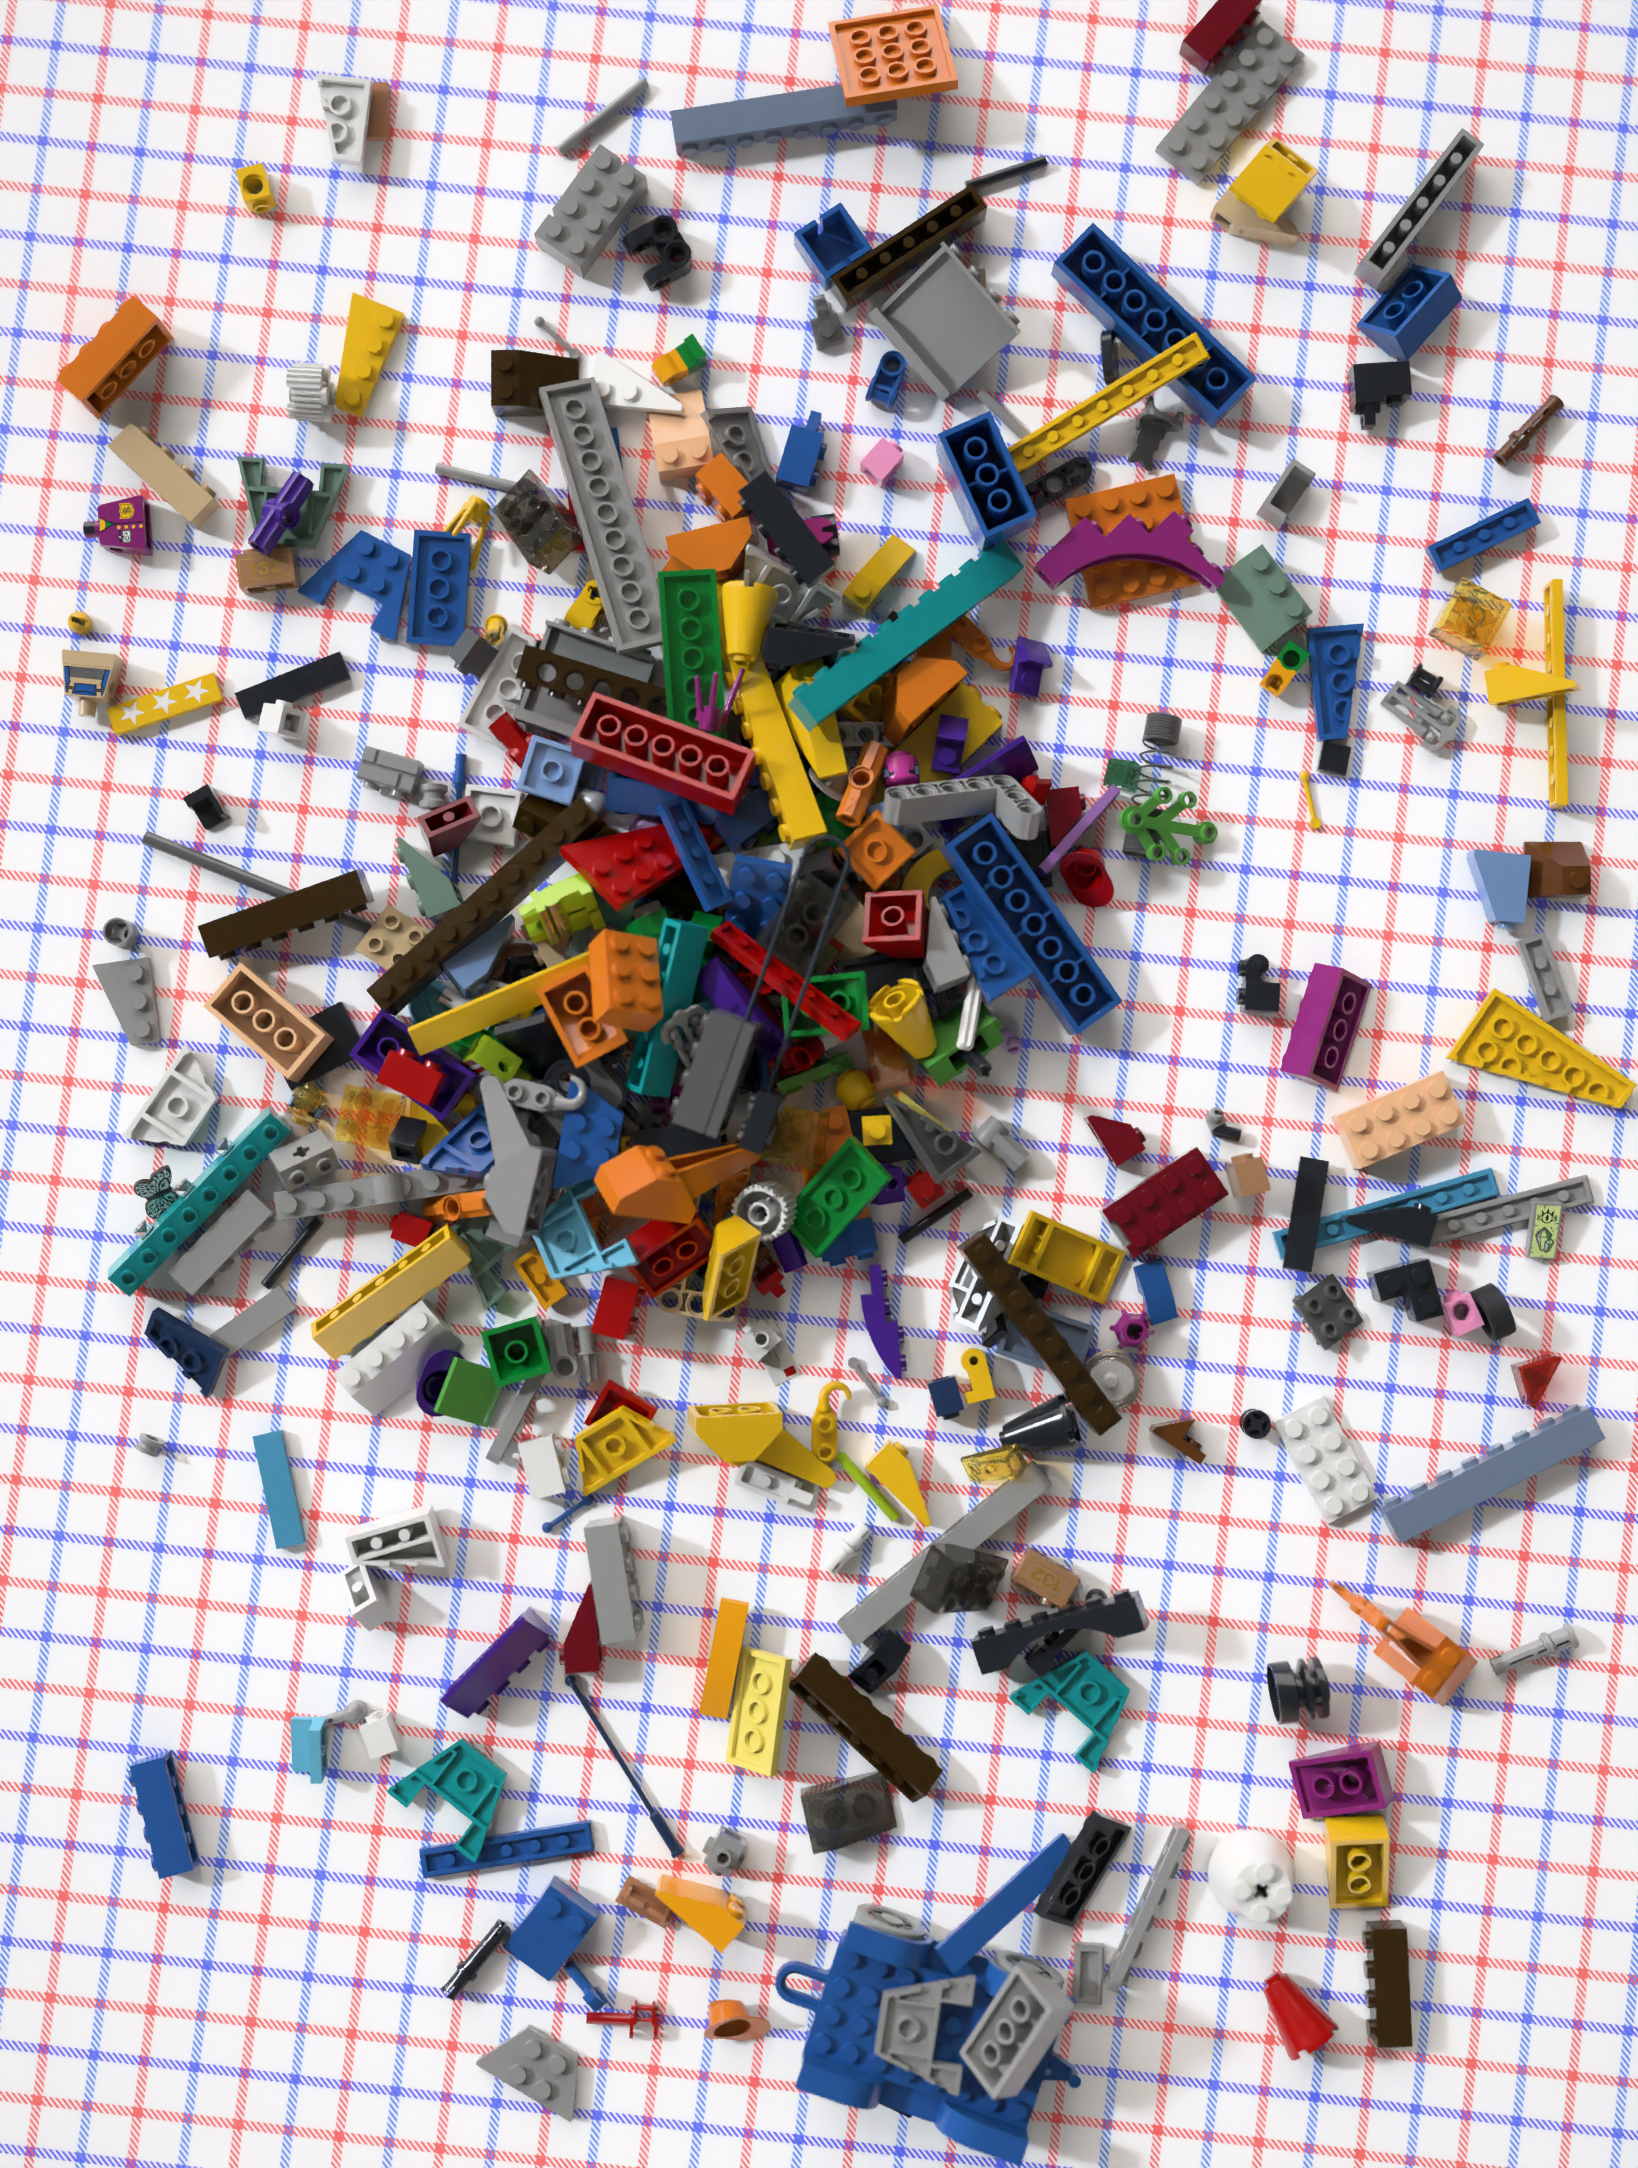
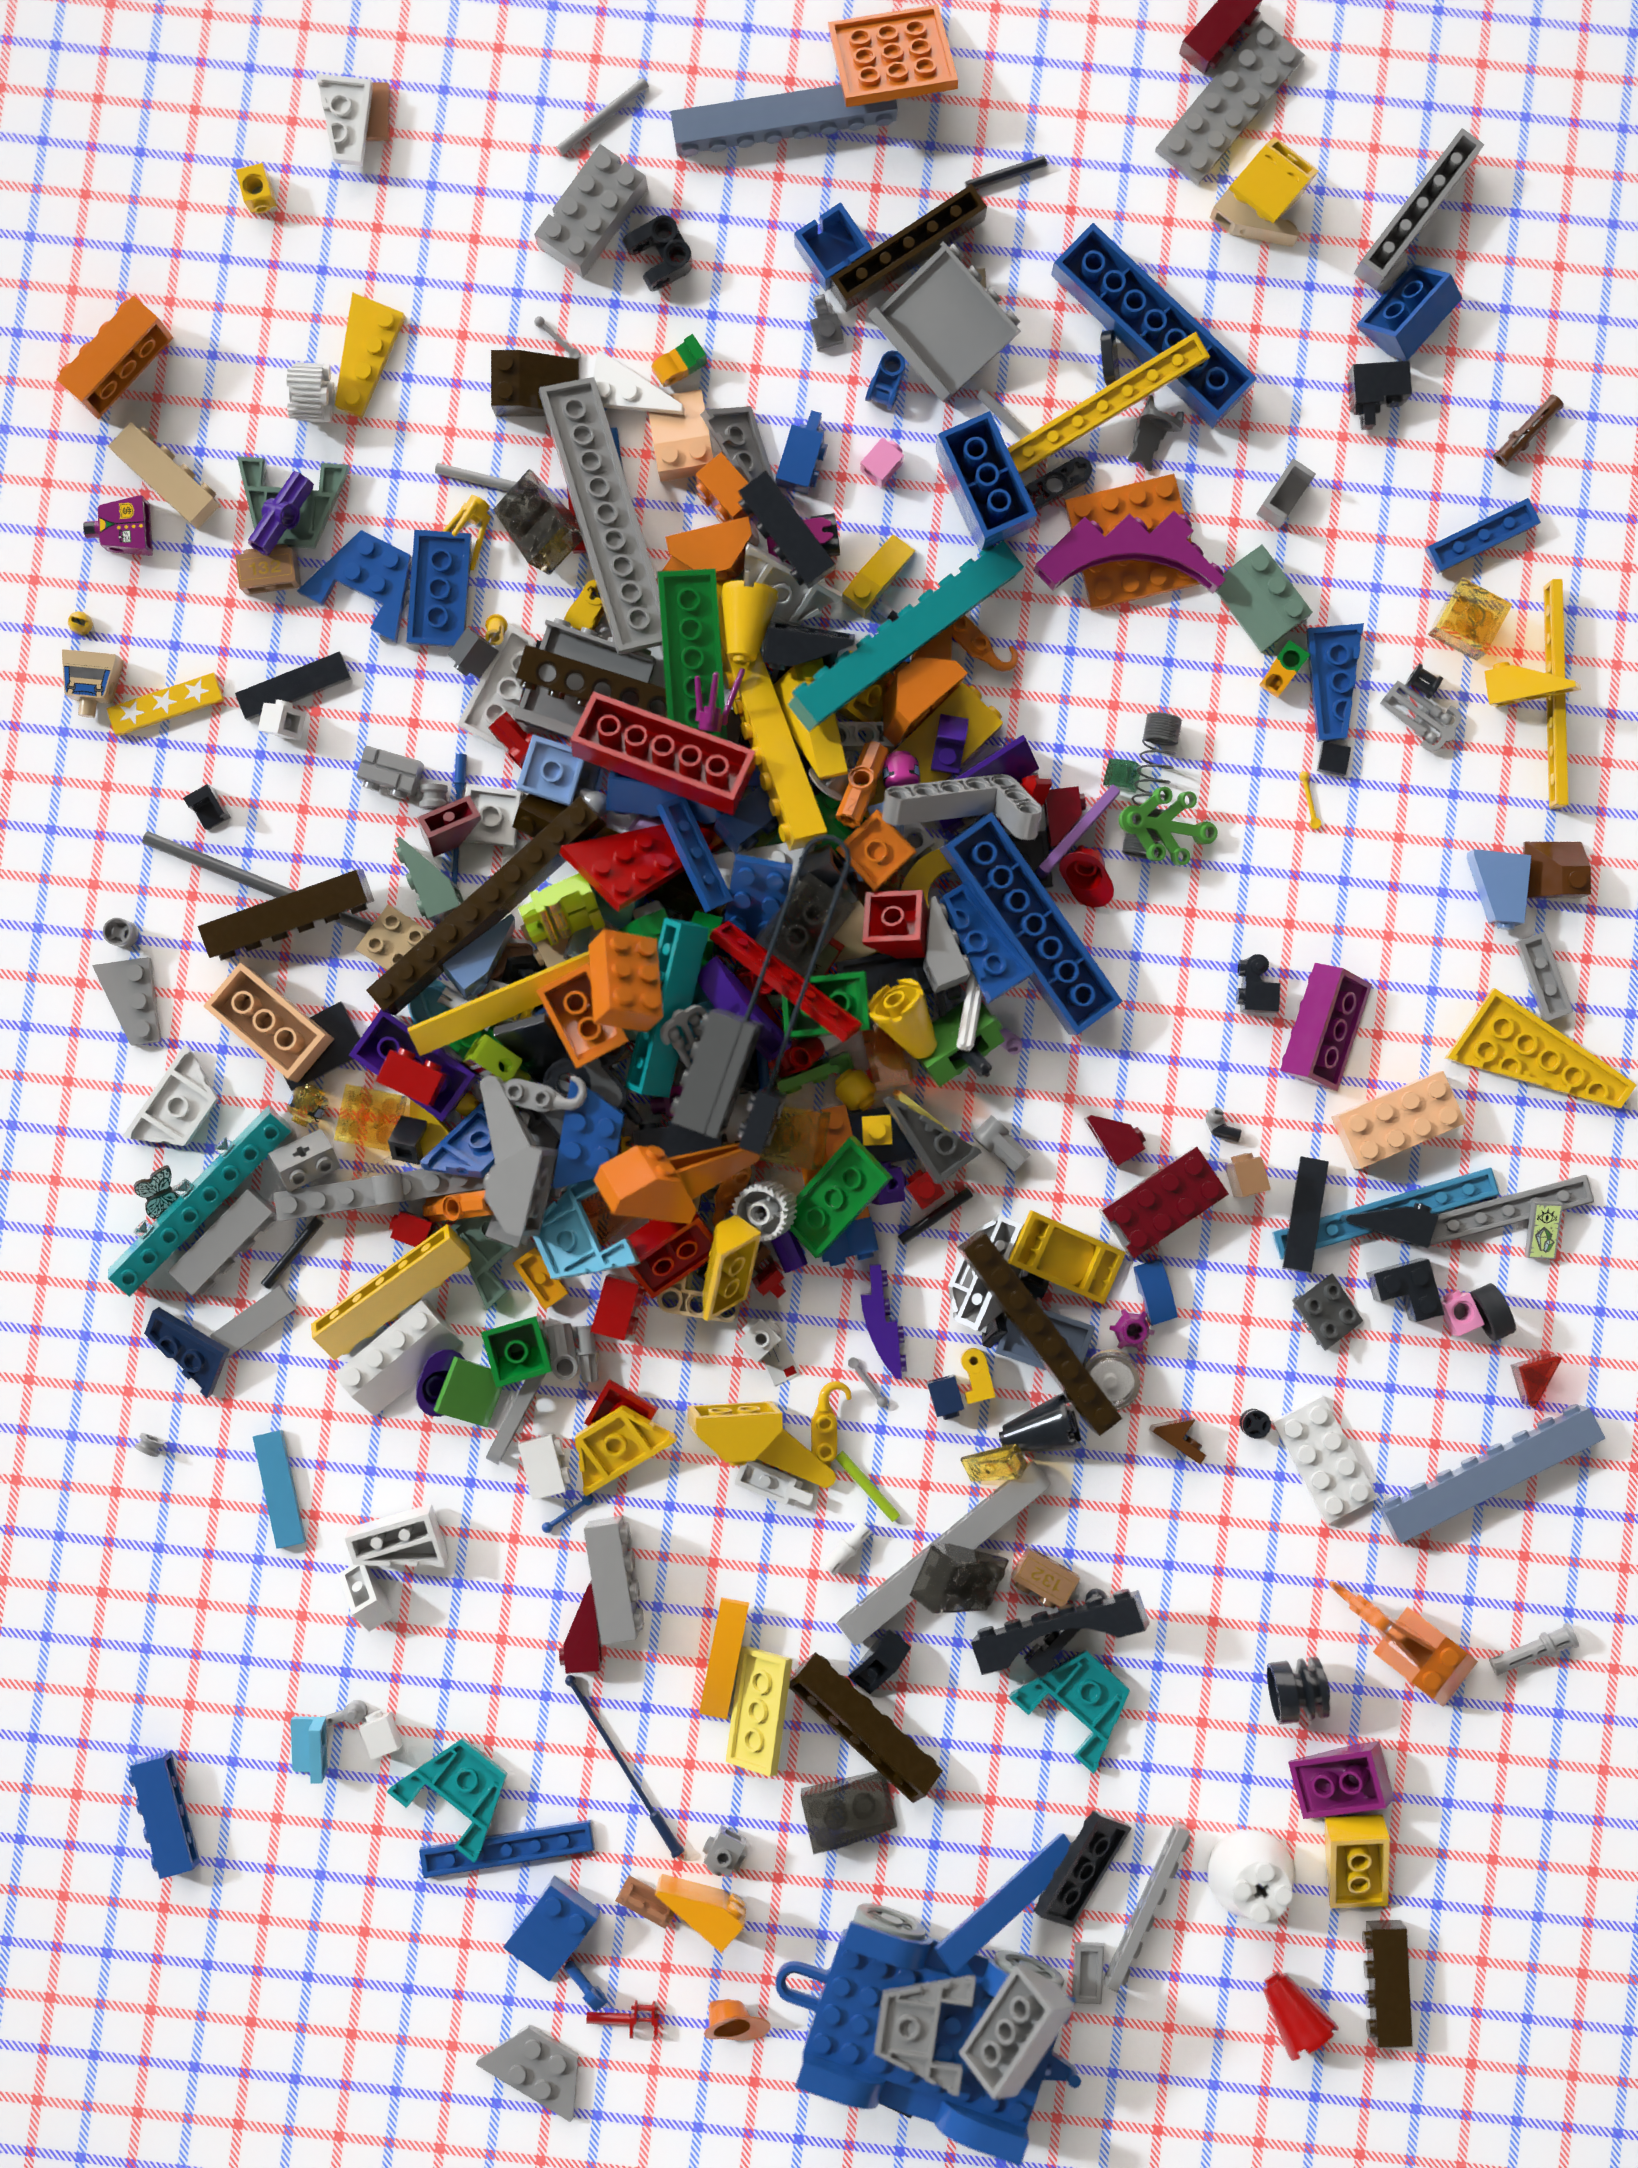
(468, 1969): black pin -> none
(497, 1663): dark purple slope -> none
(896, 1474): yellow slope -> none
(1029, 661): dark purple slope -> none

